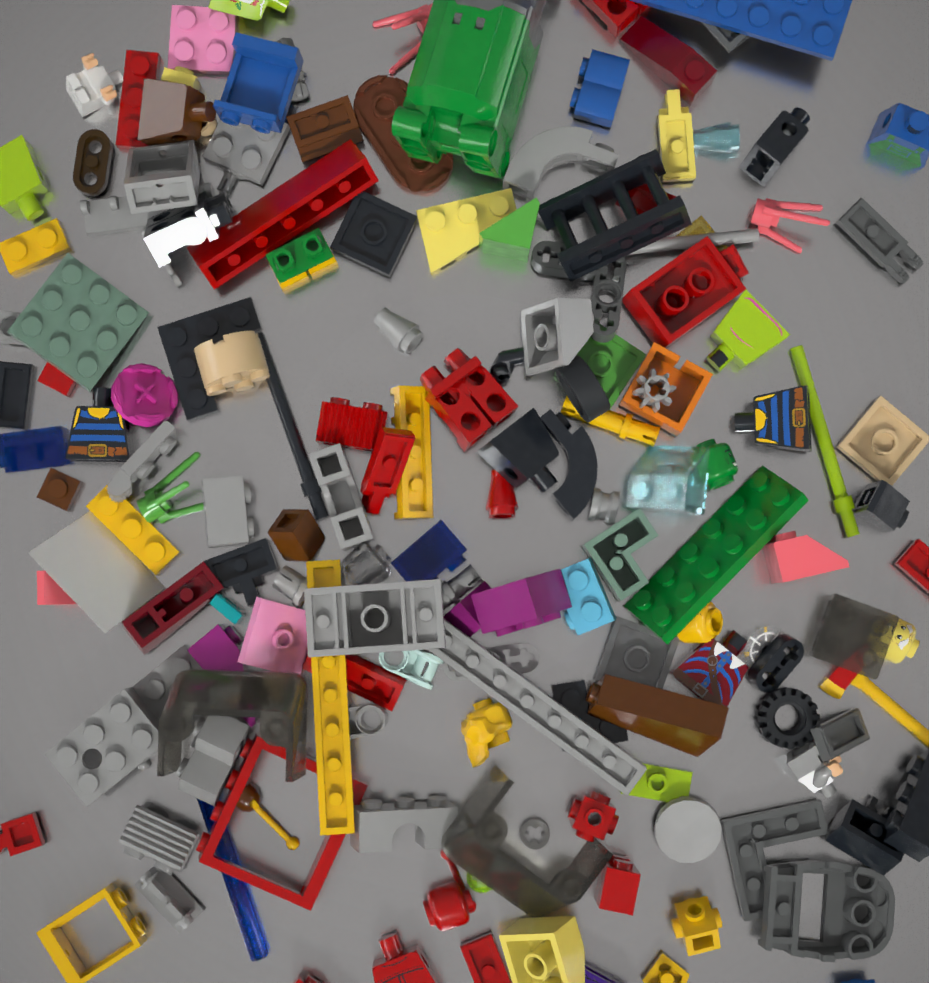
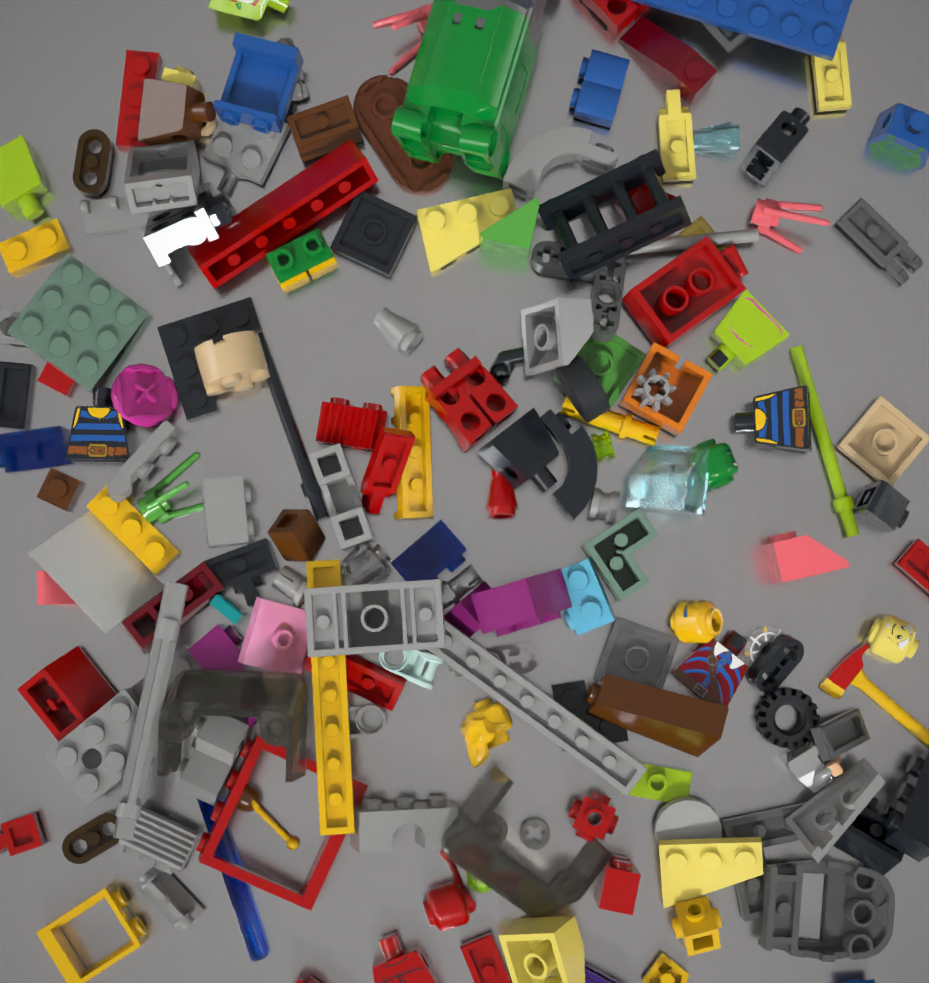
(67, 692): none -> red slope
(92, 86): white piece -> none
(94, 835): none -> dark brown plate
(150, 709): none -> light grey piece
(201, 40): bright pink plate -> none
(603, 446): none -> clear neon green bush
(706, 865): none -> light yellow wing
(716, 553): green plate -> none
(832, 81): none -> light yellow hinge
(833, 809): none -> light grey wing
(854, 636): clear smoke bracket -> none

